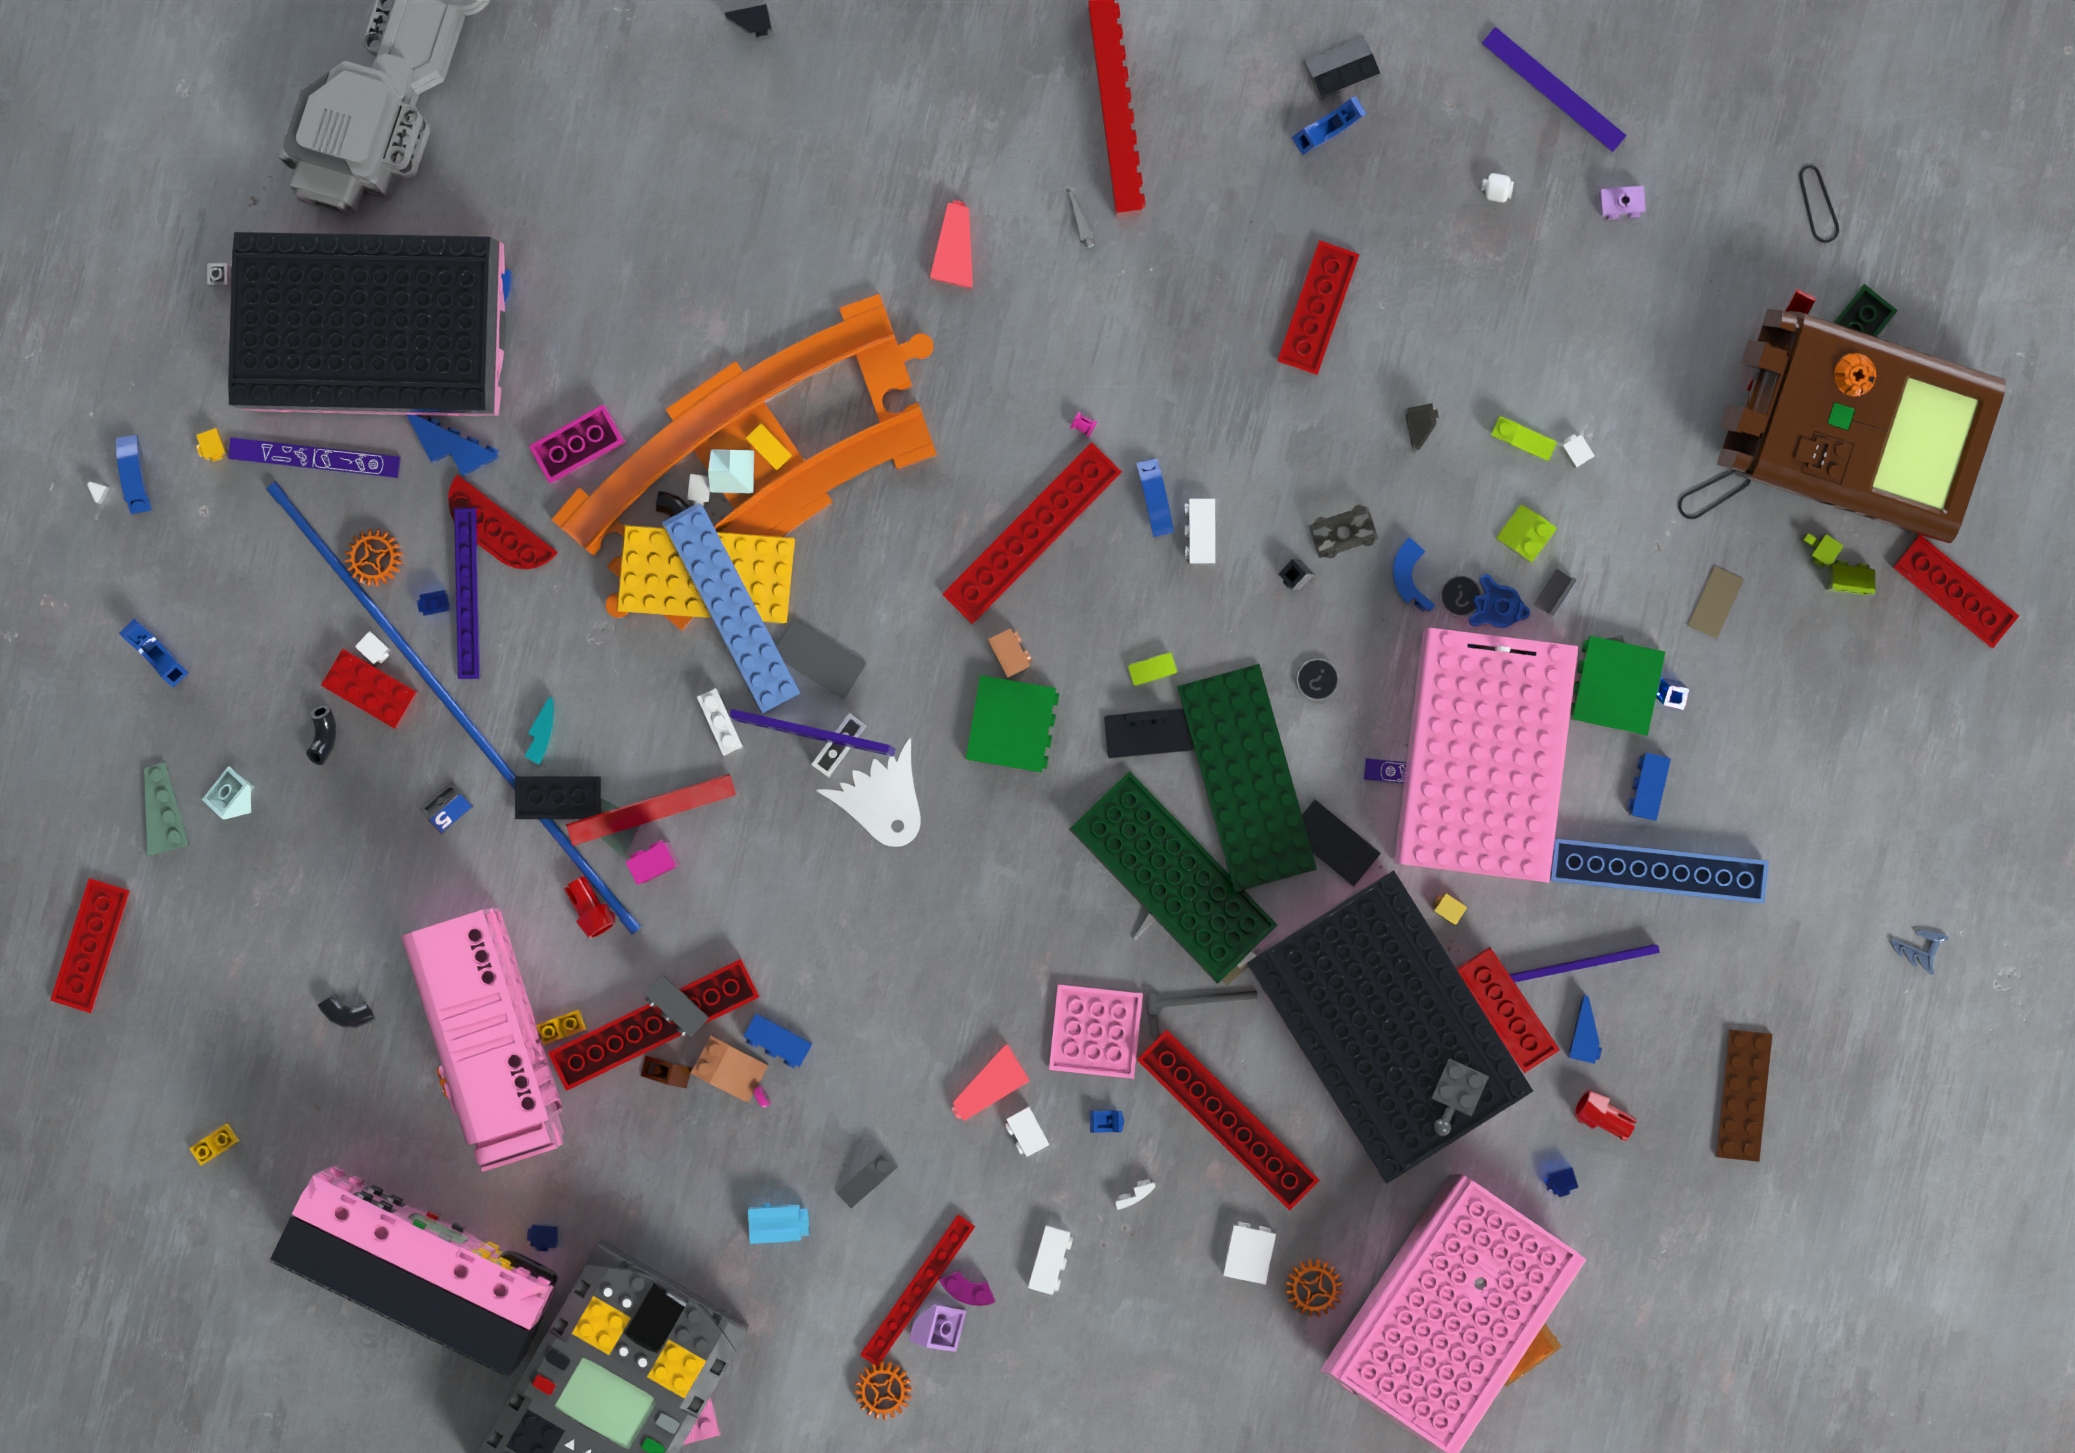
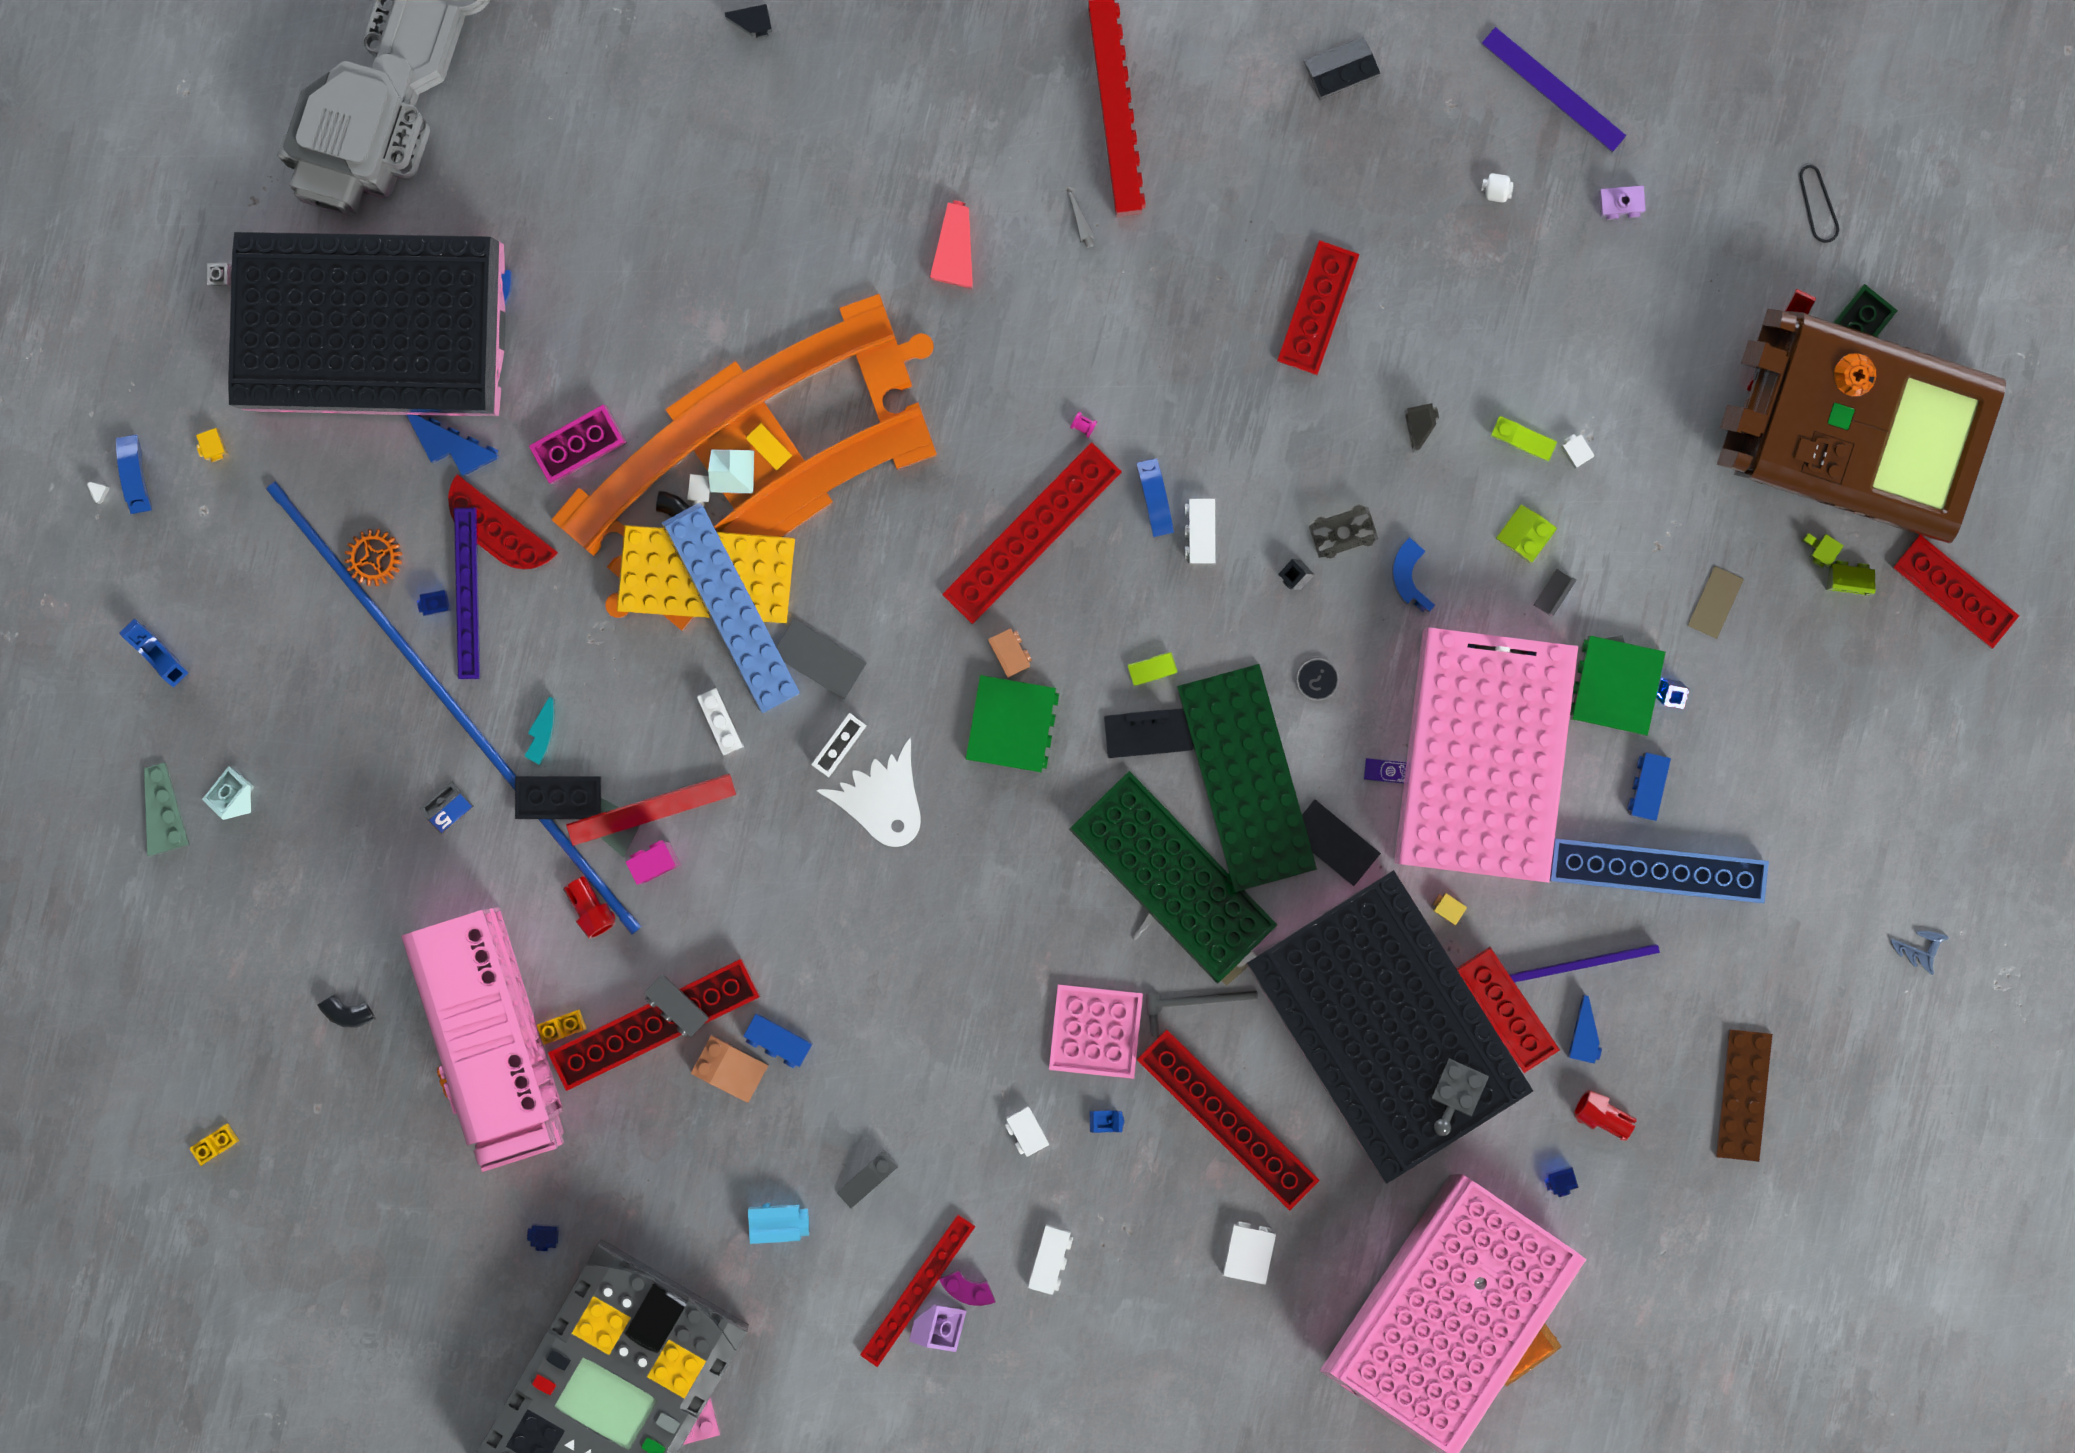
(90, 945): red plate -> none
(314, 457): dark purple tile -> none
(324, 735): black cylinder -> none
(369, 689): red brick -> none
(373, 648): white brick -> none
(416, 1270): piece -> none
(666, 1072): reddish brown slope -> none
(762, 1097): dark pink tile -> none
(813, 733): dark purple tile -> none
(891, 1396): orange gear -> none
(993, 1082): coral slope -> none
(1142, 1190): white slope -> none
(1306, 1304): orange gear -> none
(1329, 126): blue arch -> none
(1458, 595): black tile -> none
(1498, 606): blue tile -> none
(1716, 504): black piece -> none

